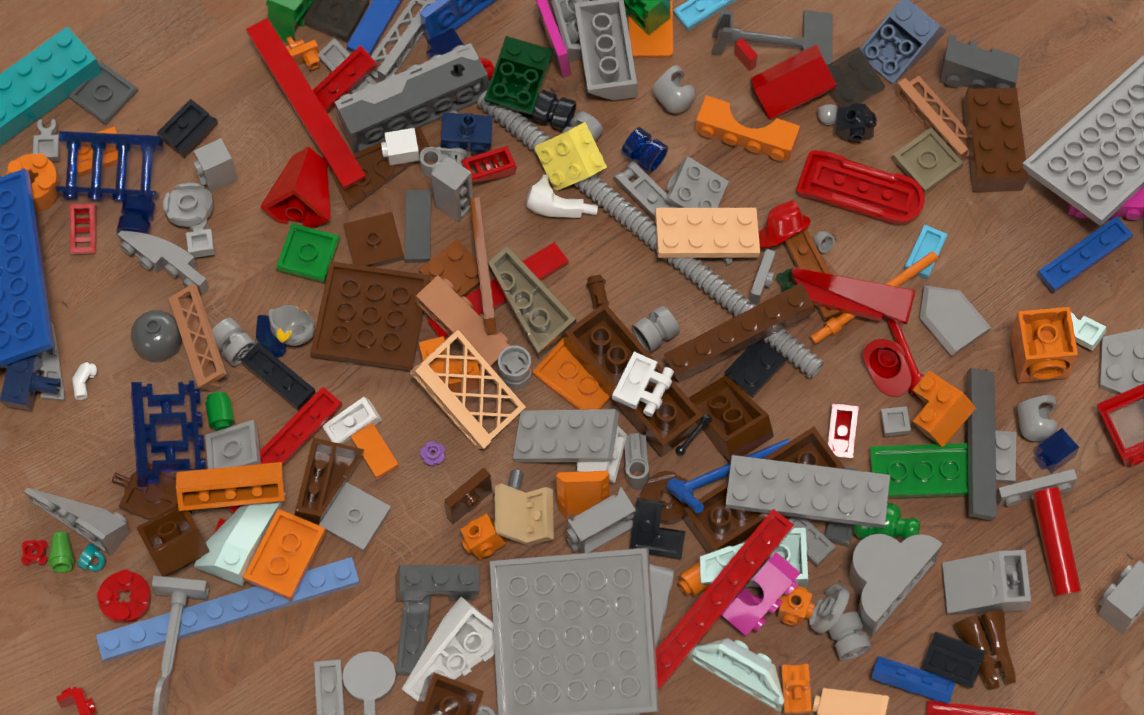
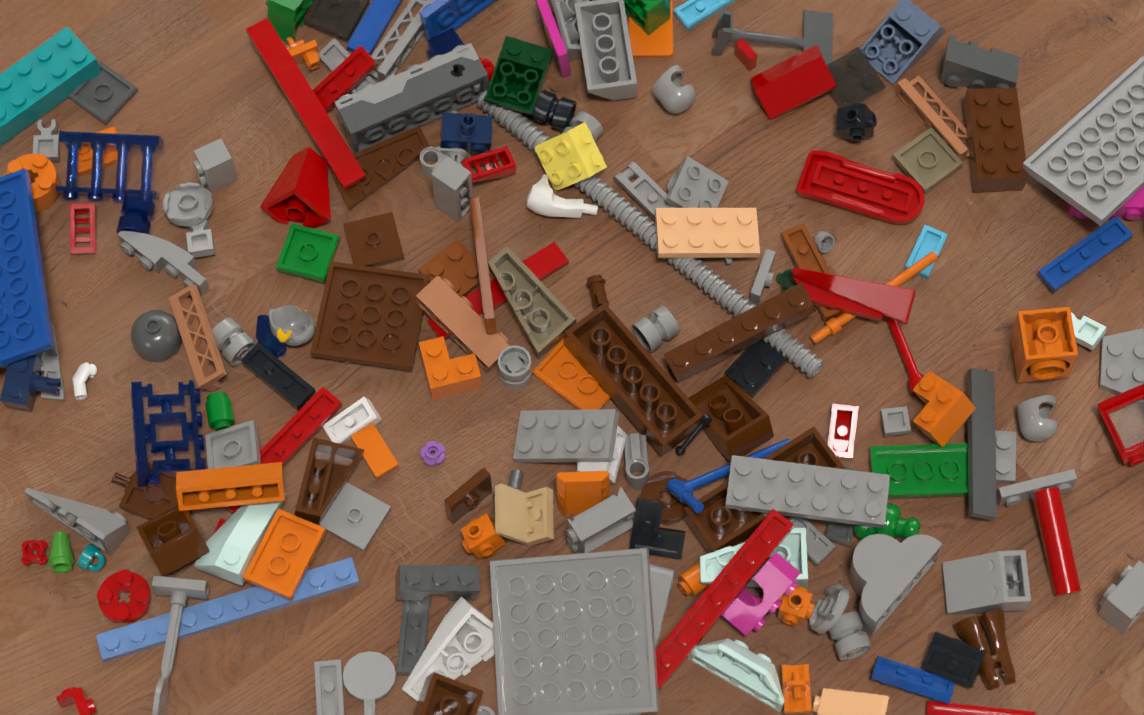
(187, 128): black plate -> none
(400, 146): white brick -> none
(418, 226): dark grey tile -> none
(450, 403): light nougat fence -> none
(635, 381): white plate -> none
(642, 148): clear blue wheel -> none
(775, 140): orange arch -> none
(782, 223): red piece -> none
(827, 114): light grey hinge -> none
(888, 367): red piece -> none
(951, 318): light grey tile -> none
(1056, 451): clear blue brick -> none

